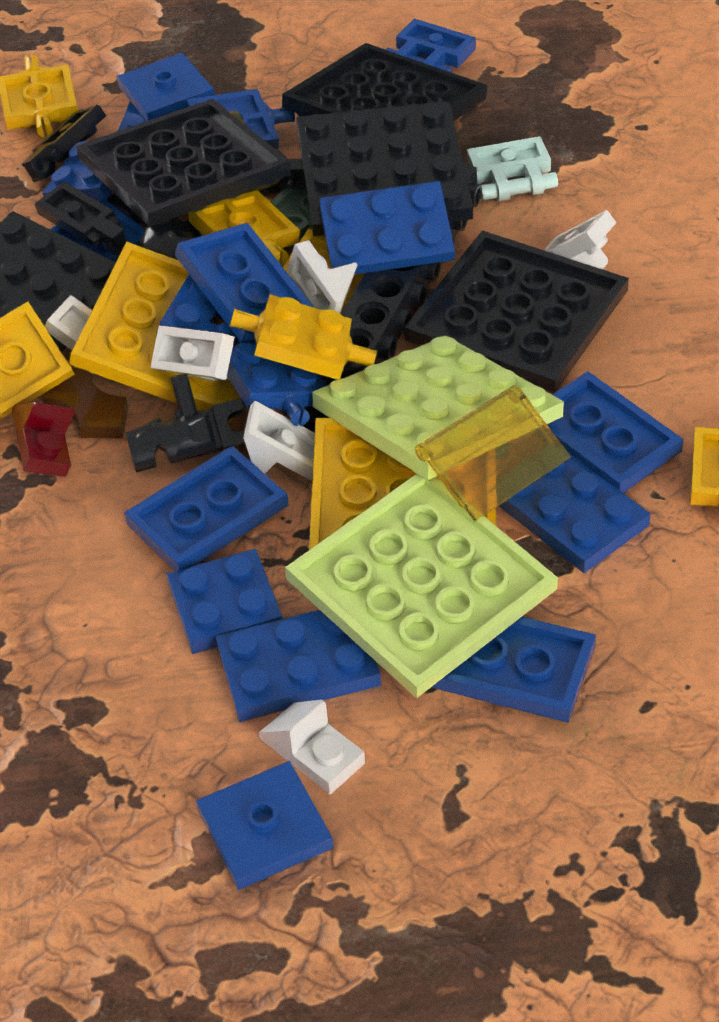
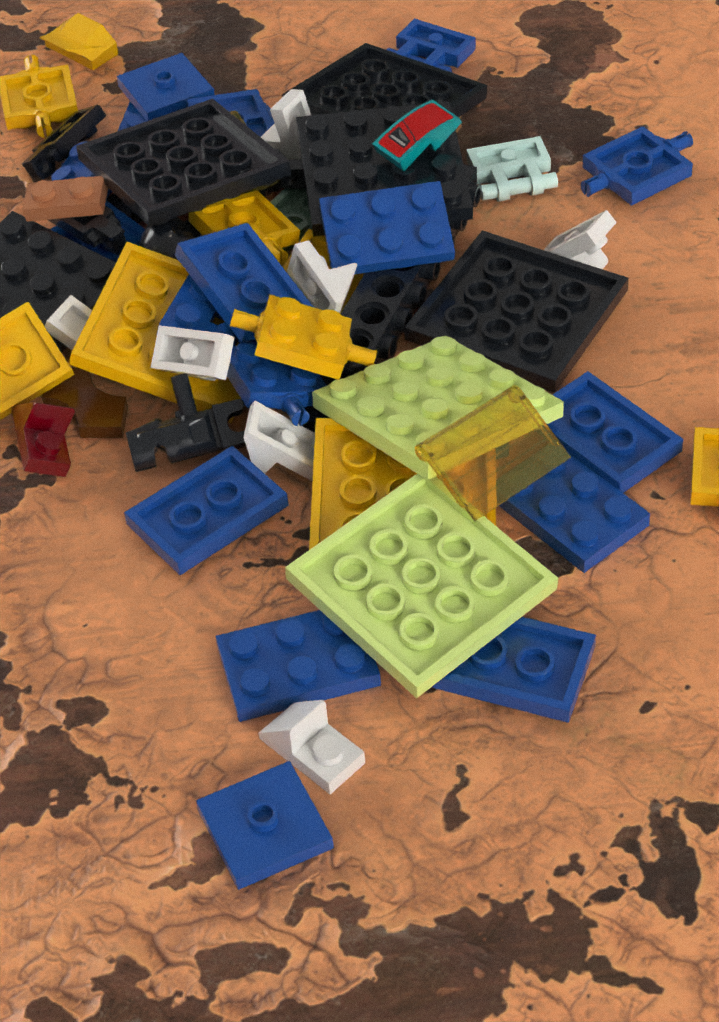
(65, 198): none -> nougat plate
(82, 41): none -> yellow slope
(222, 598): blue plate -> none
(284, 133): none -> white slope
(412, 133): none -> slope
(637, 165): none -> blue plate

